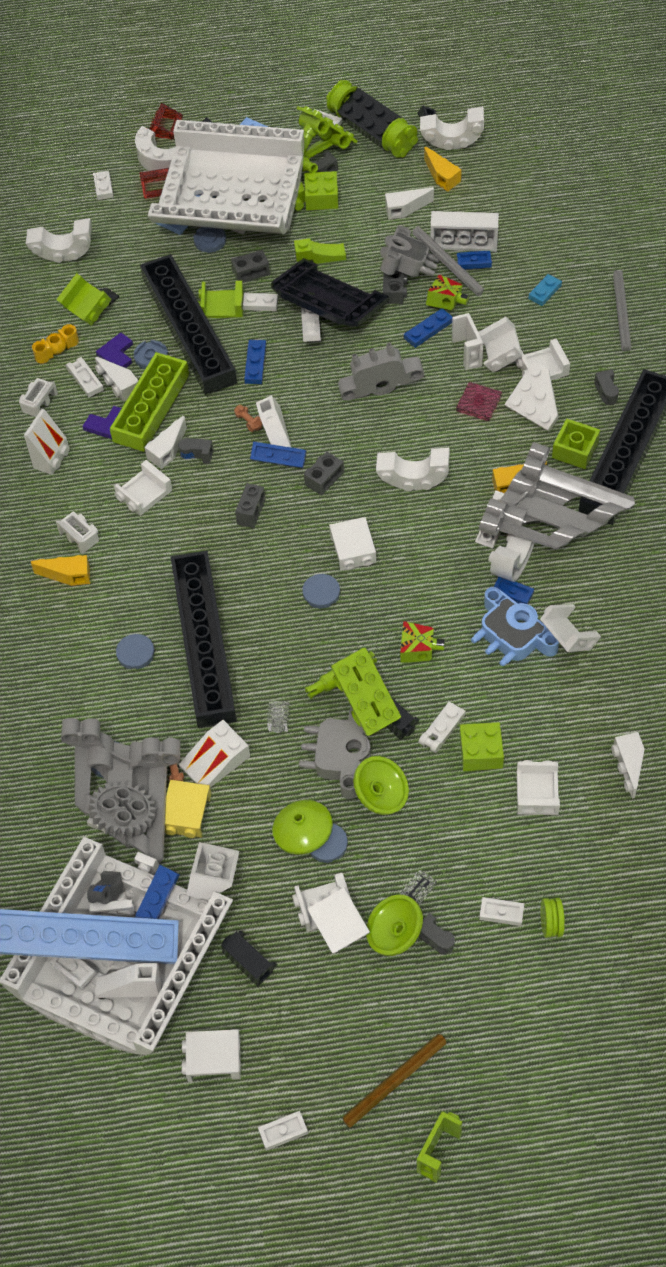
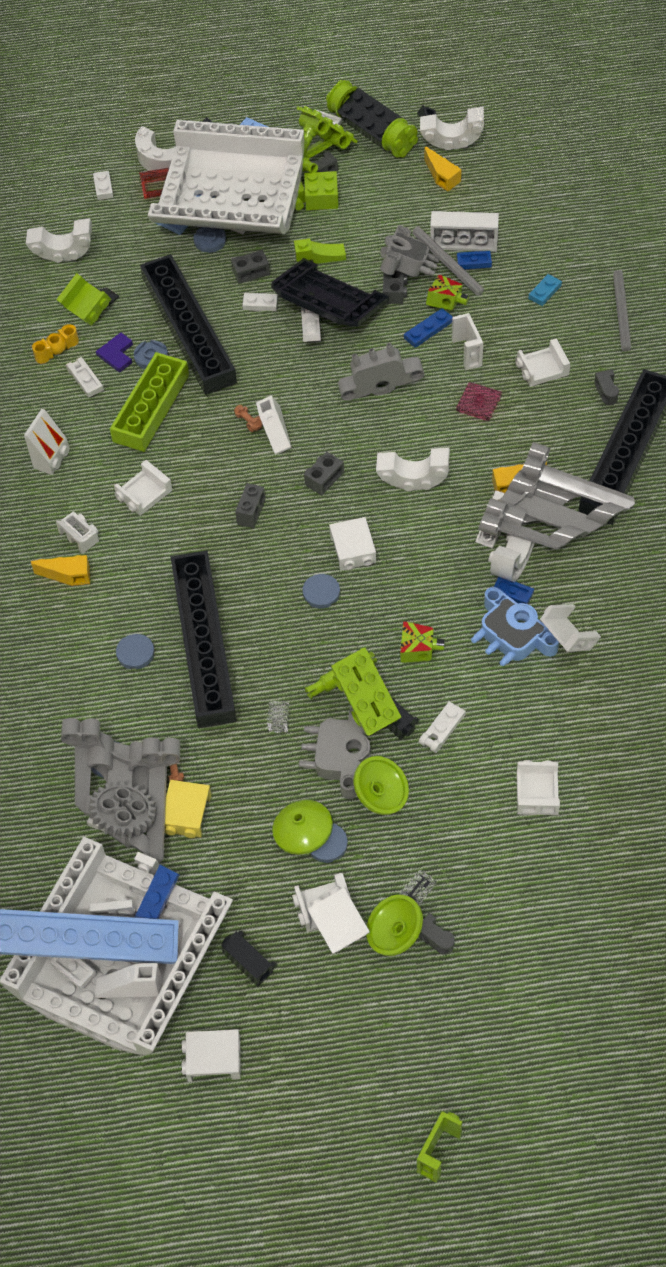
(37, 395): white window -> none
(100, 425): dark purple tile -> none
(106, 889): dark grey leg -> none
(117, 377): white slope -> none
(164, 112): clear red tile -> none
(165, 446): white slope -> none
(196, 448): dark grey leg -> none
(212, 871): white slope -> none
(215, 755): white slope -> none
(222, 302): lime panel -> none
(255, 362): blue plate -> none
(278, 455): blue plate -> none
(282, 1130): white plate -> none
(394, 1080): pearl gold axle -> none
(406, 202): white slope -> none
(481, 746): lime brick -> none
(501, 344): white panel -> none
(501, 911): white plate -> none
(535, 397): white plate -> none
(552, 917): lime head -> none
(576, 443): lime brick -> none
(629, 753): white slope -> none

